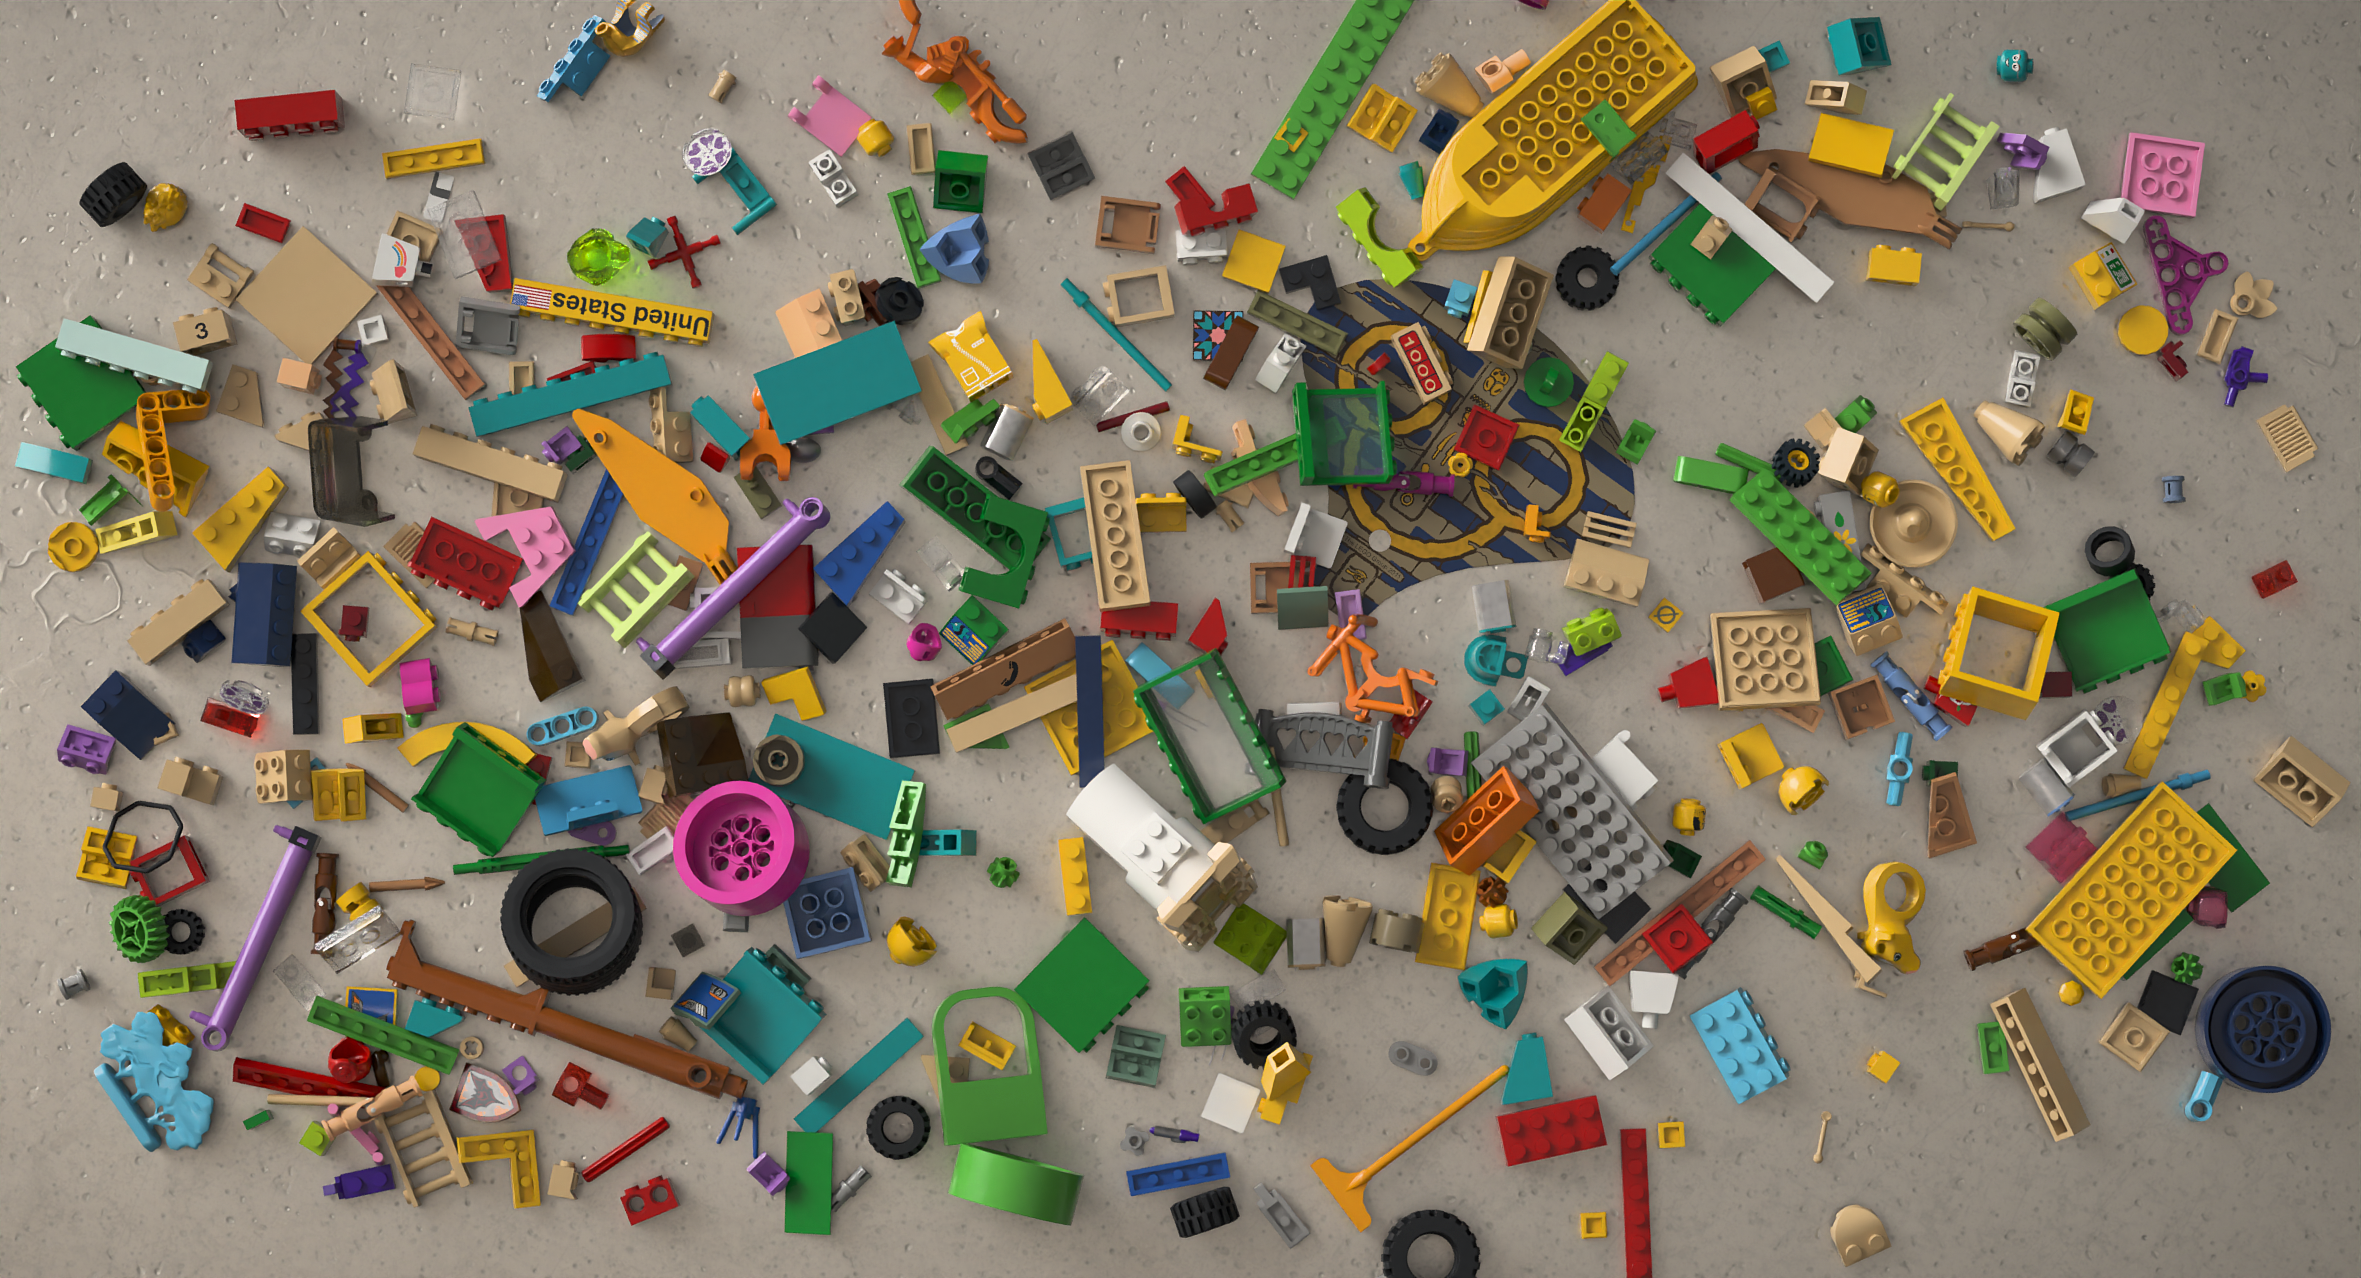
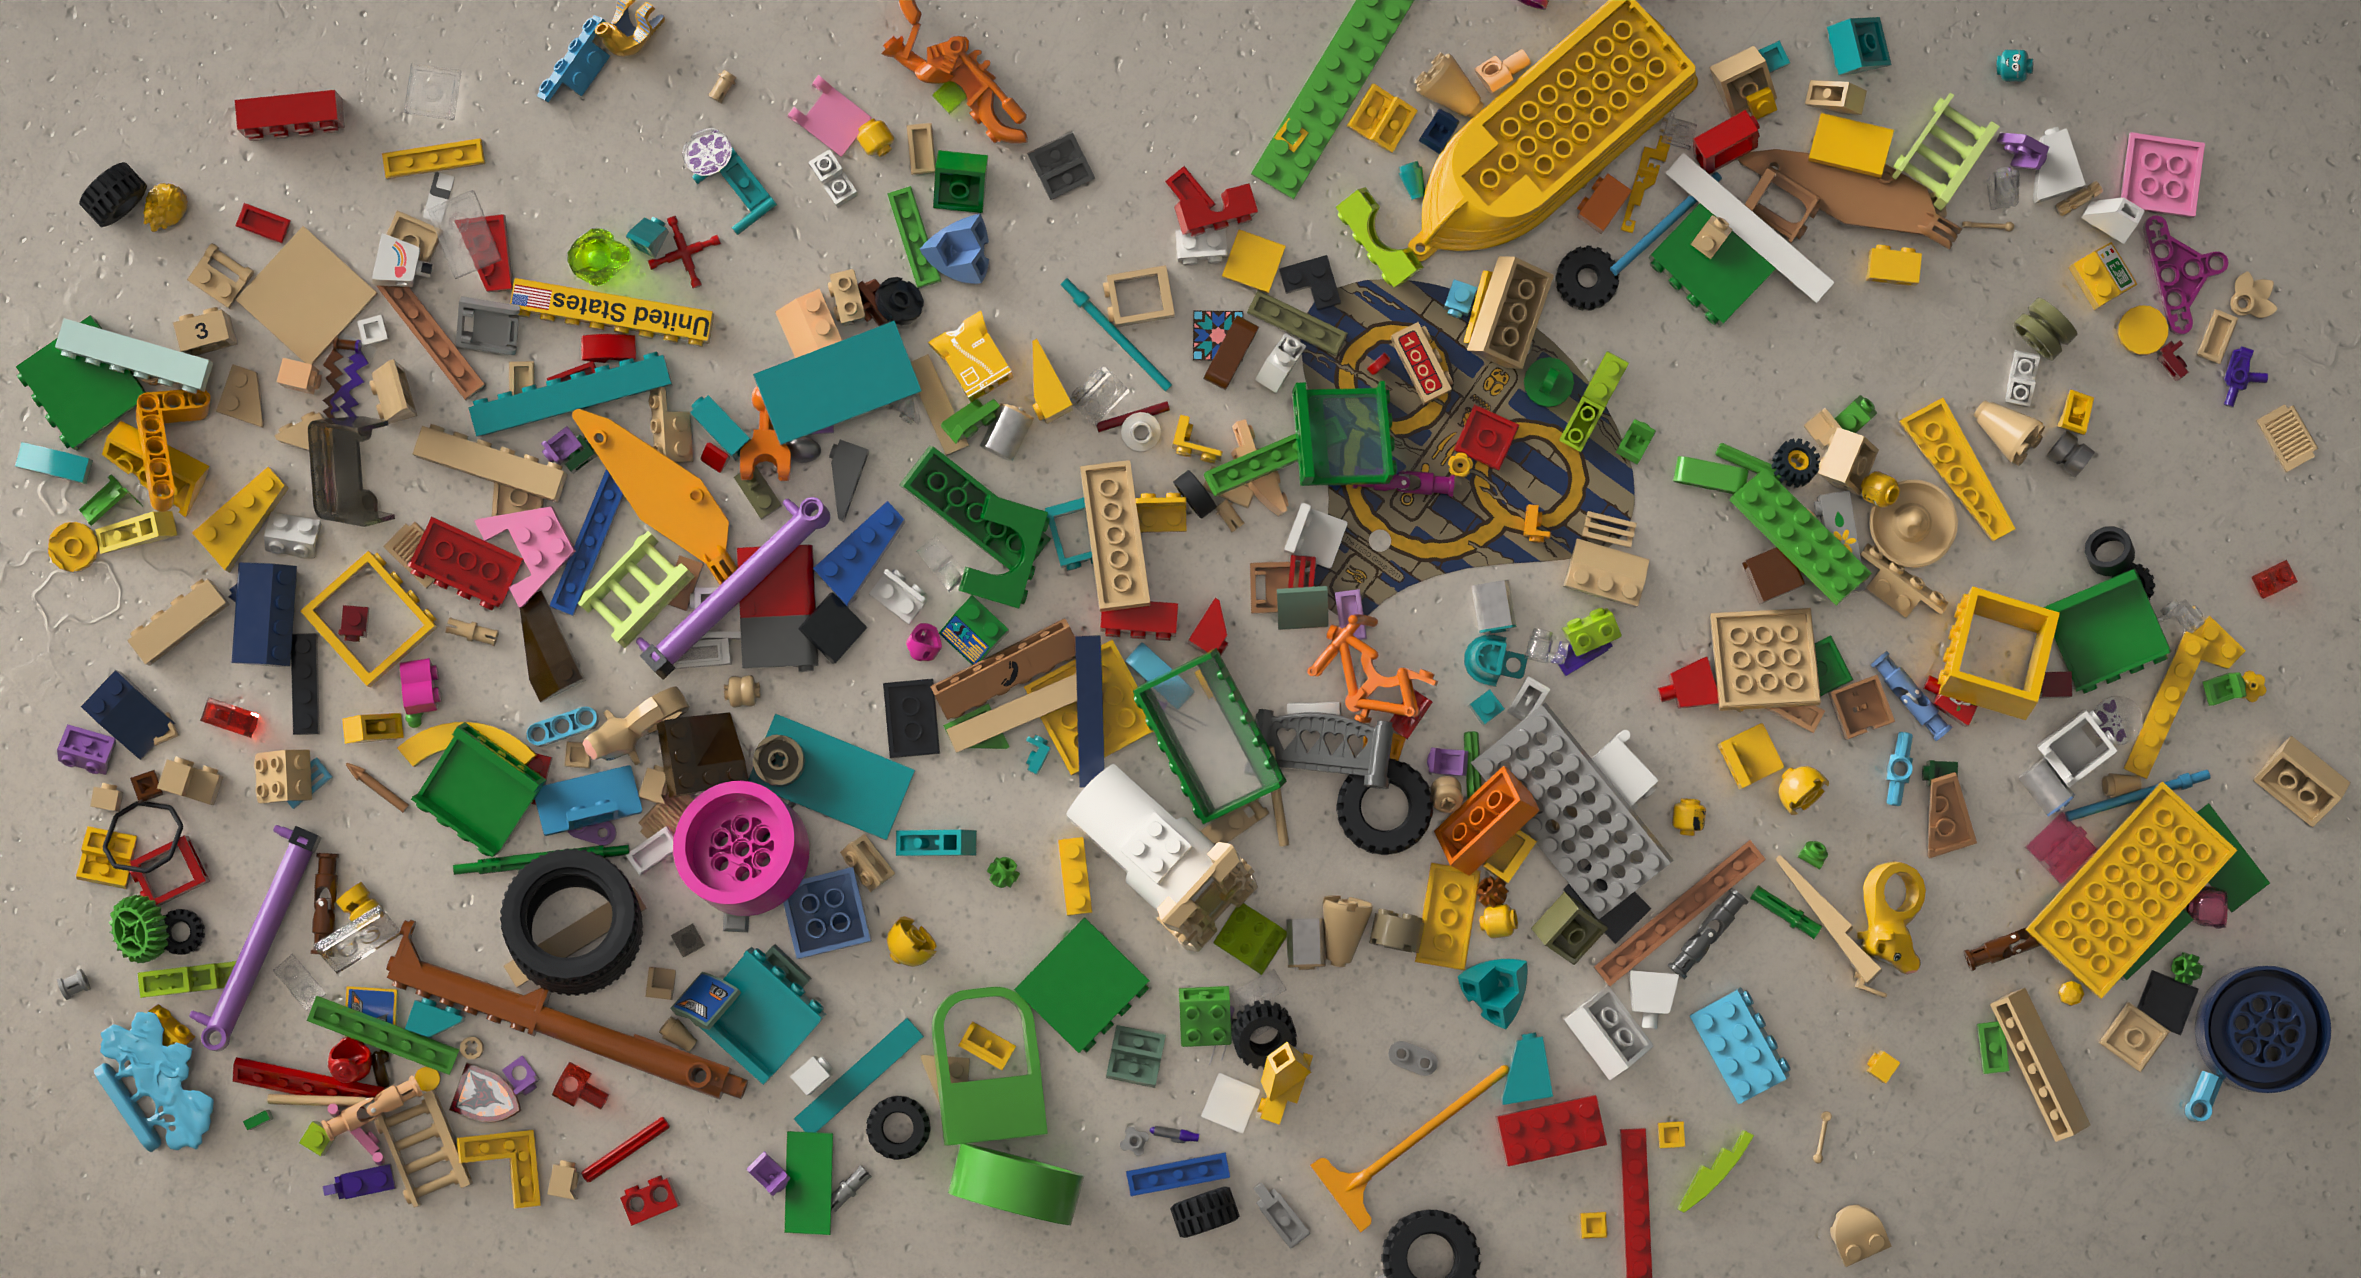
(146, 786): none -> reddish brown tile
(202, 641): dark blue bracket -> none
(244, 697): clear tile -> none
(329, 558): tan bracket -> none
(338, 794): yellow slope -> none
(426, 883): medium nougat piece -> none
(745, 1108): blue plant -> none
(797, 686): yellow tile -> none
(847, 467): none -> dark grey slope
(907, 835): bright green slope -> none
(1000, 479): black piece -> none
(1037, 759): none -> teal bracket
(1132, 225): medium nougat container -> none
(1608, 128): bright green piece -> none
(1639, 157): clear bracket -> none
(1665, 615): yellow tile -> none
(1677, 939): red tile -> none
(1684, 859): dark green bracket -> none
(1708, 1179): none -> lime slope
(1868, 620): slope -> none
(2079, 198): none -> tan axle
(2173, 489): sand blue bush -> none

